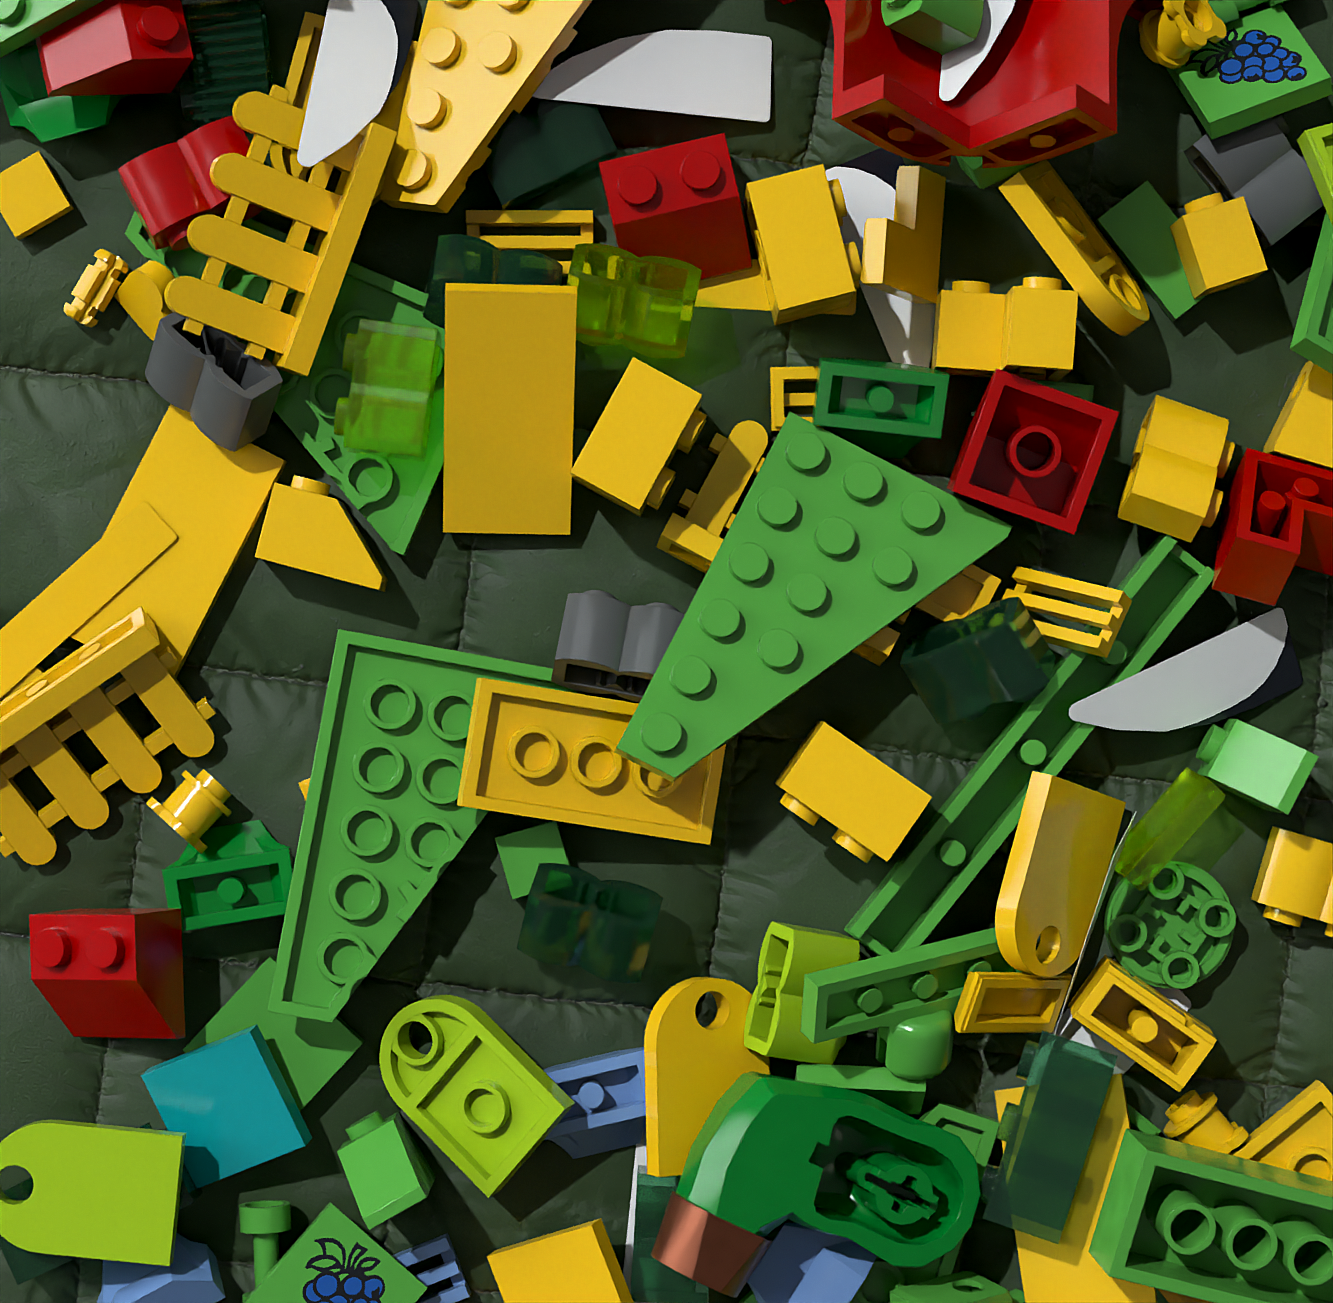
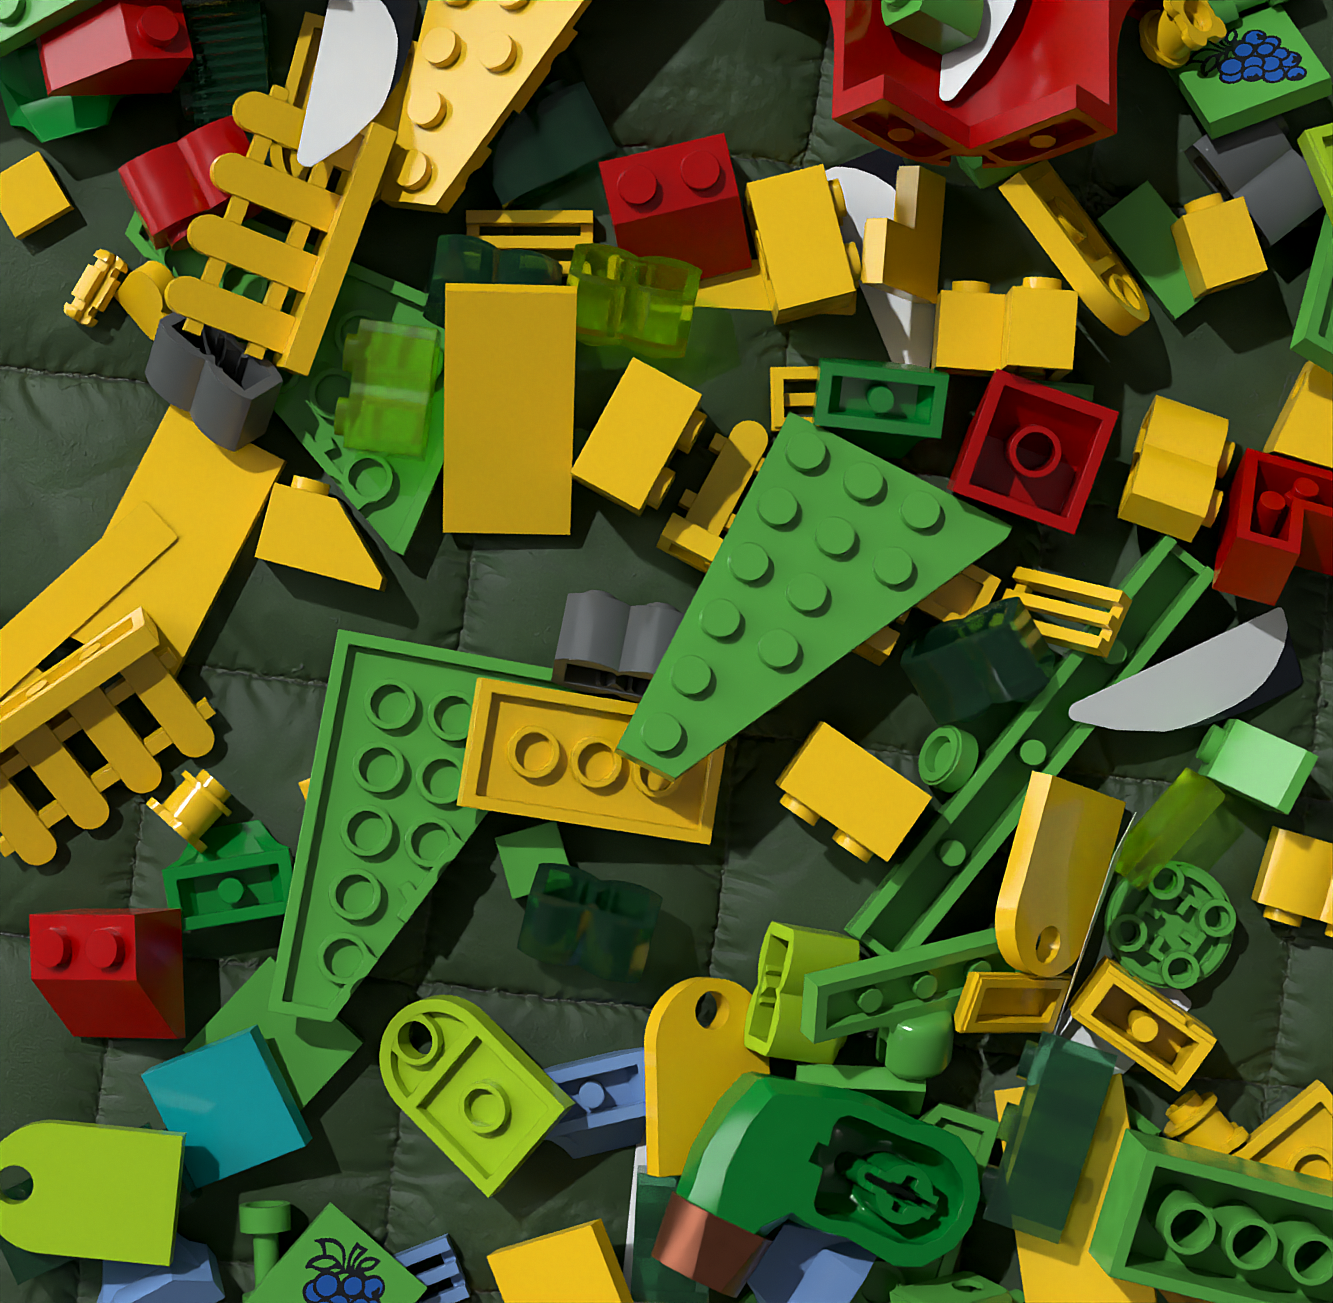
(384, 1167): bright green slope -> none
(672, 73): white sticker -> none
(948, 758): none -> bright green tile

